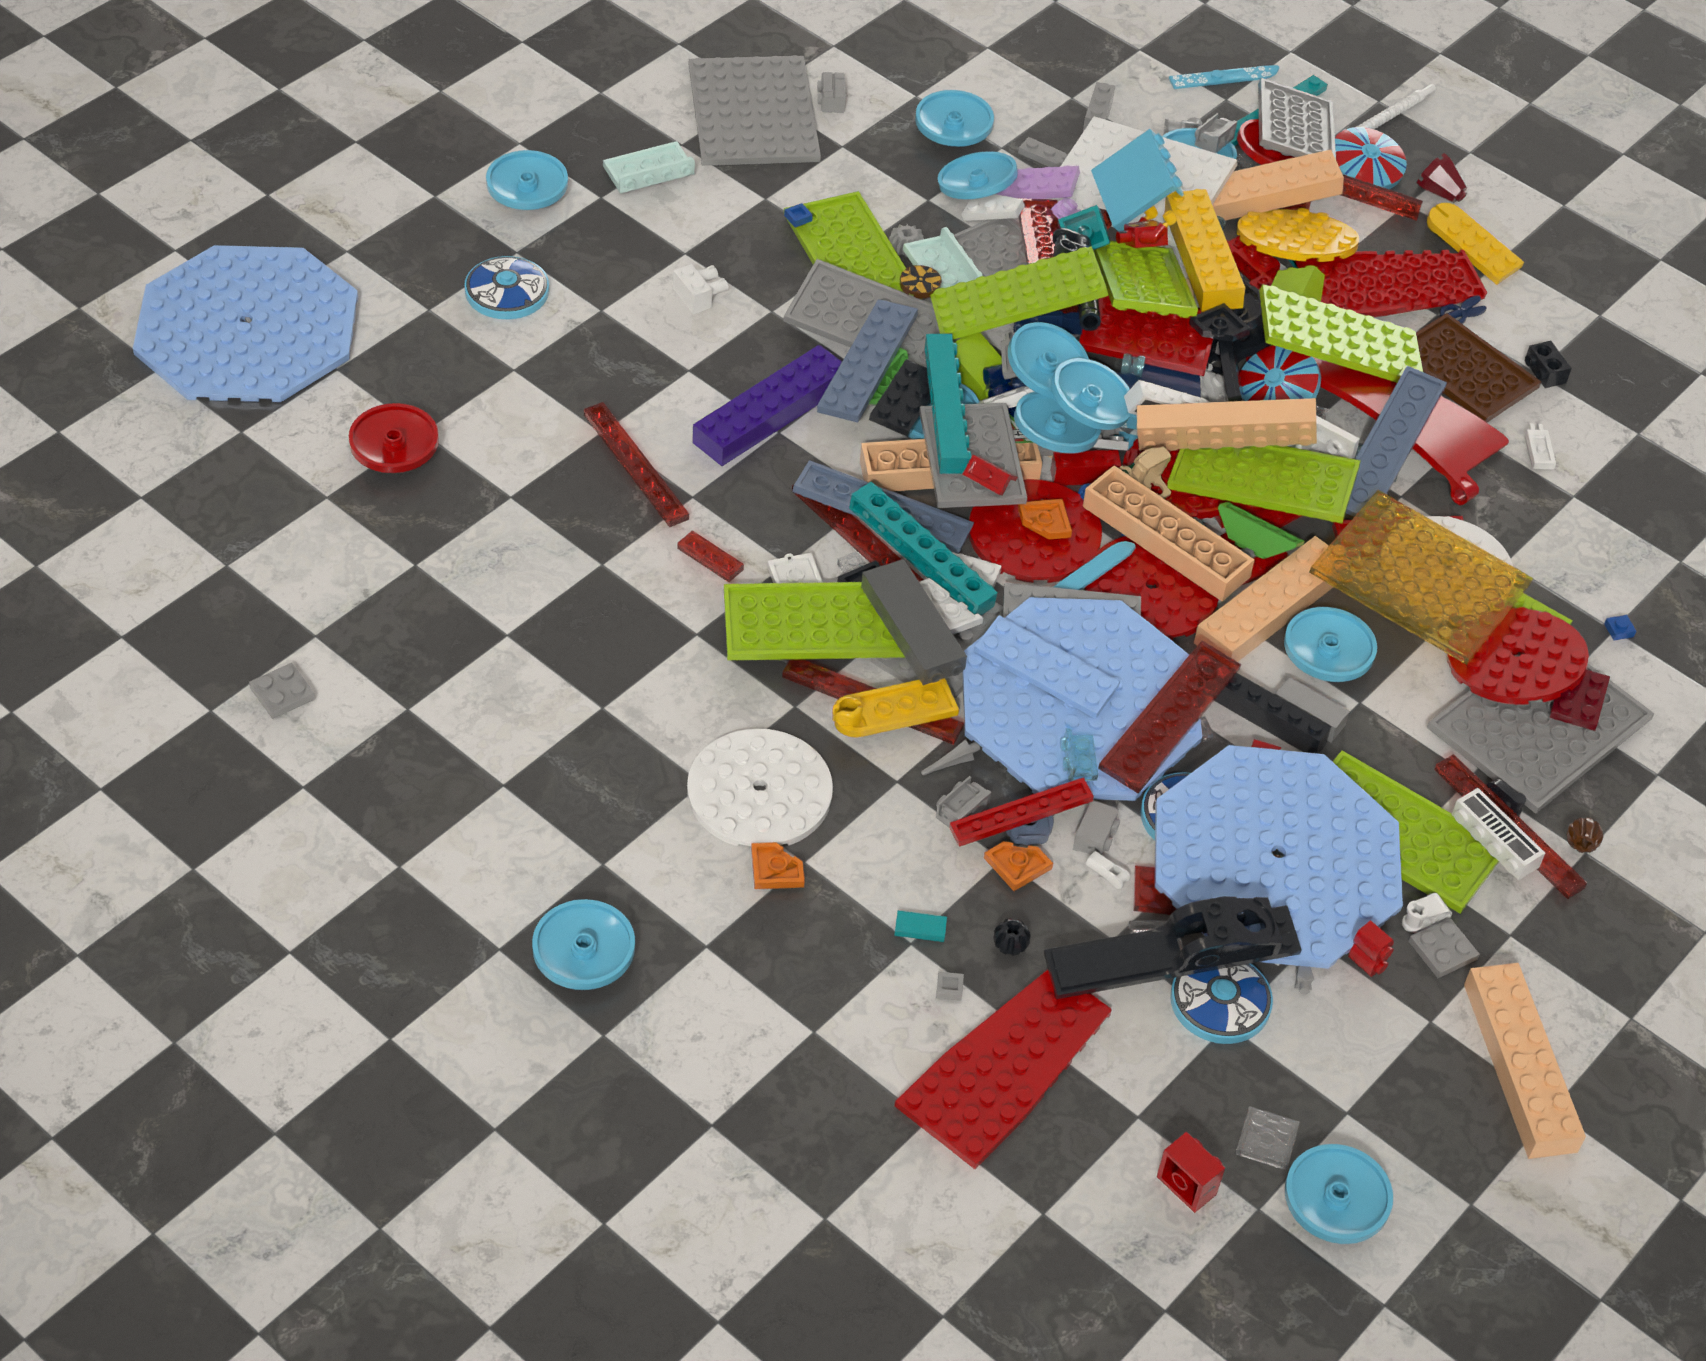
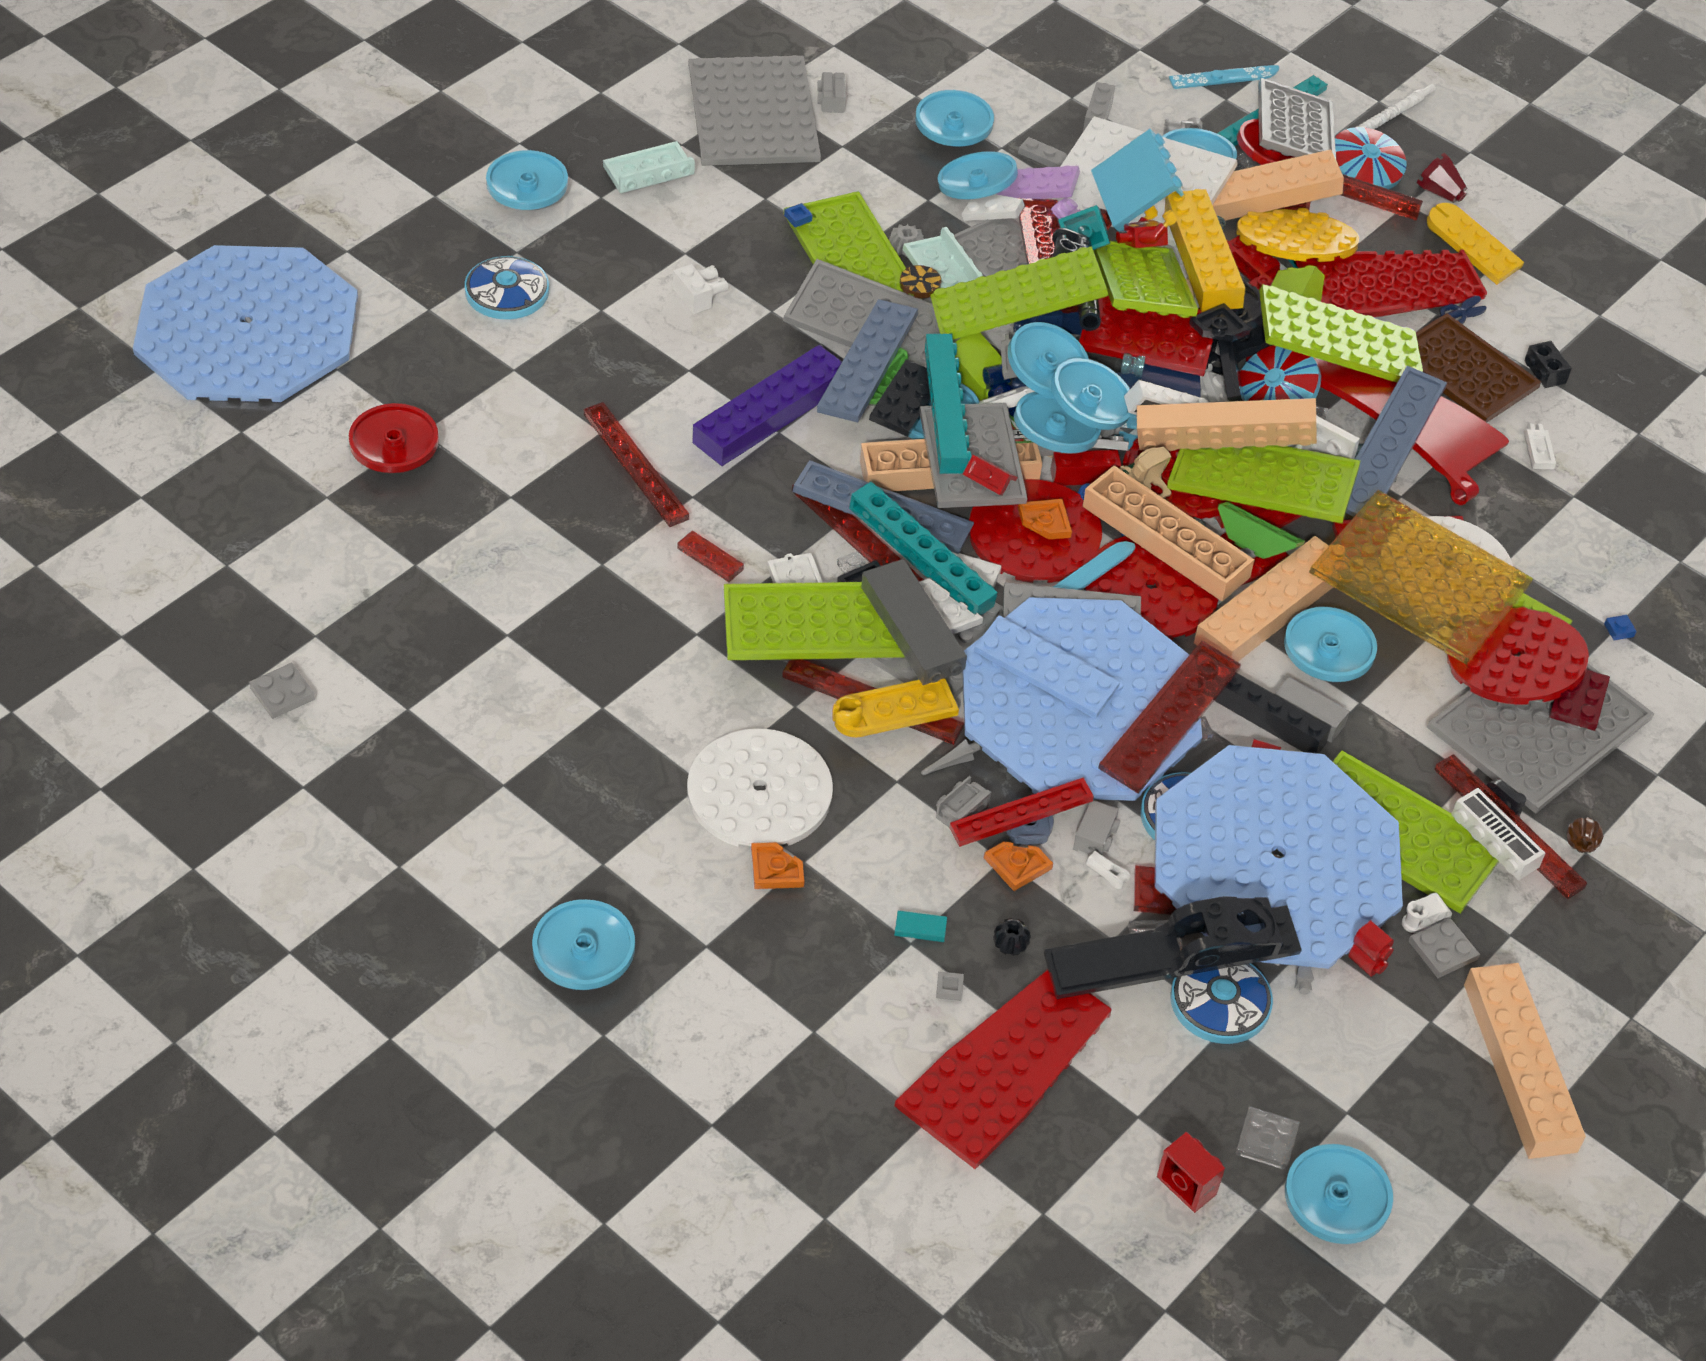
(1079, 756): clear light blue bracket -> none
(1215, 133): light grey hinge -> none

